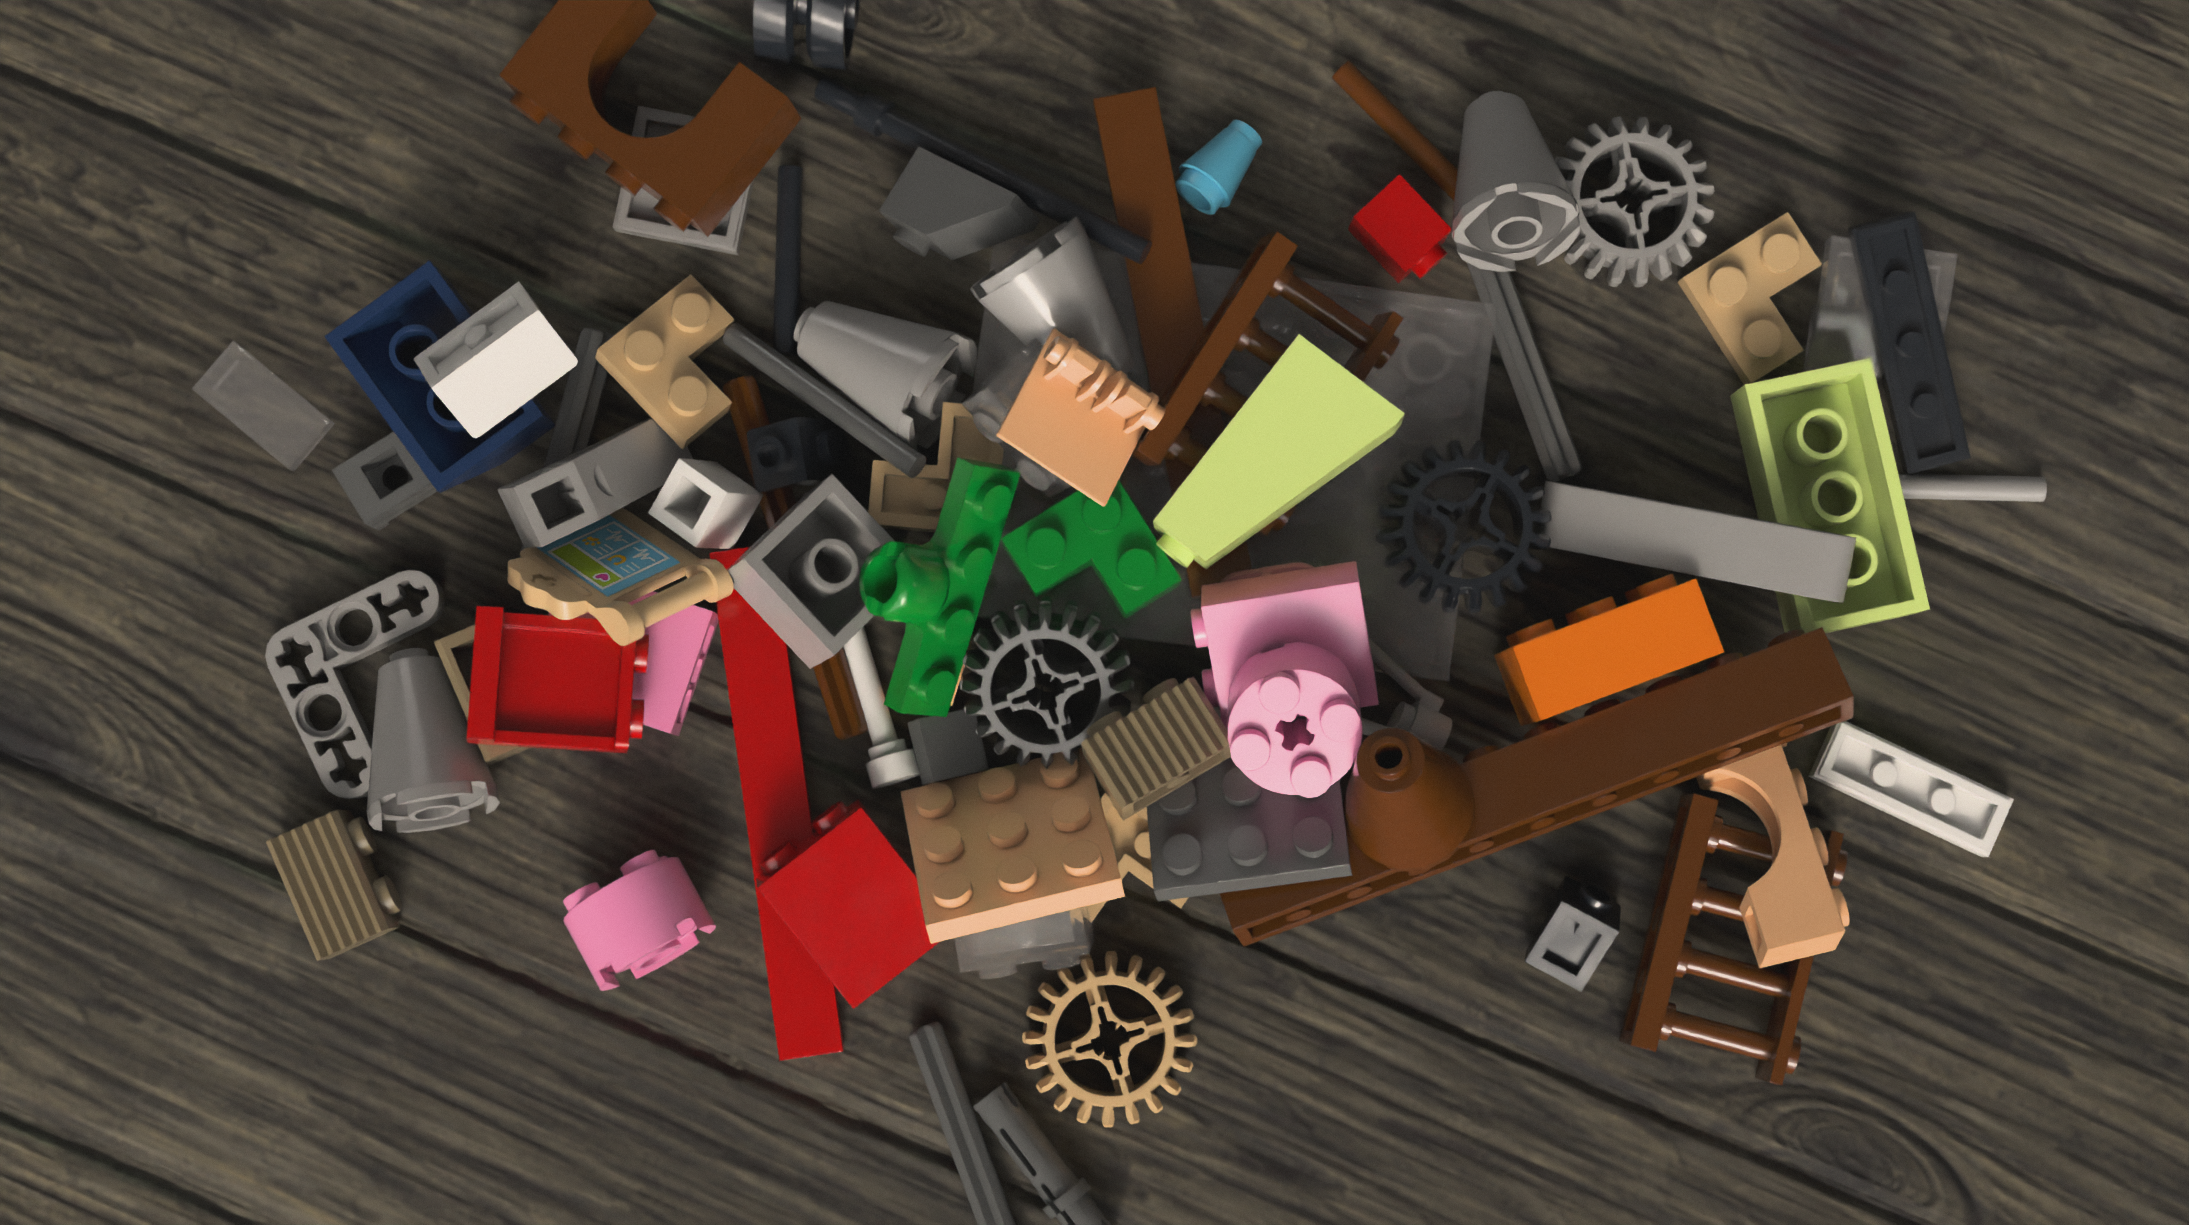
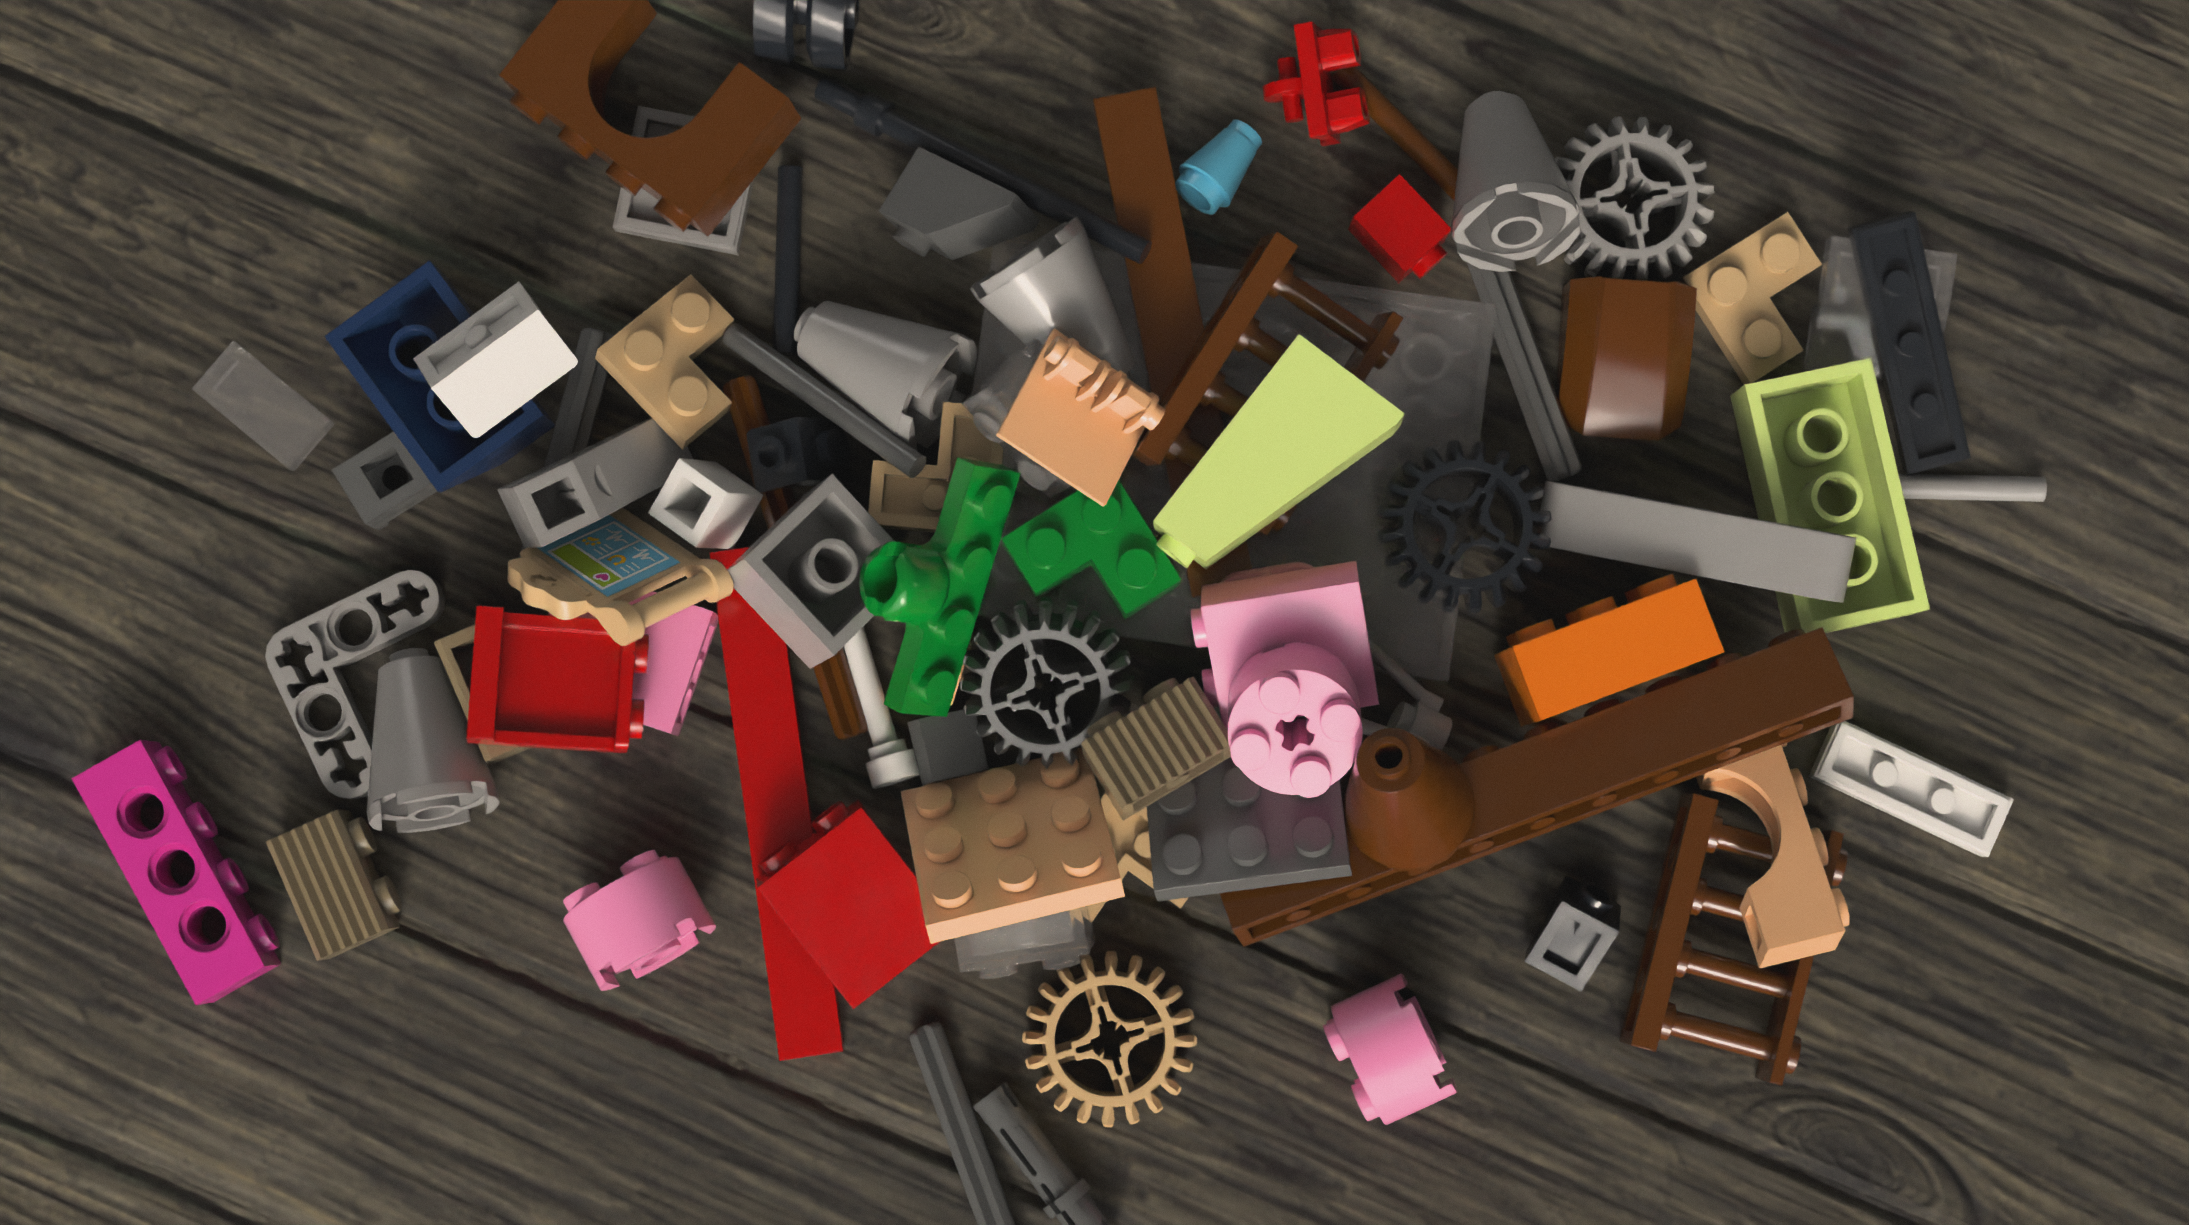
(114, 797): none -> dark pink brick
(1326, 110): none -> red hips
(1389, 1050): none -> bright pink brick
(1625, 356): none -> reddish brown slope

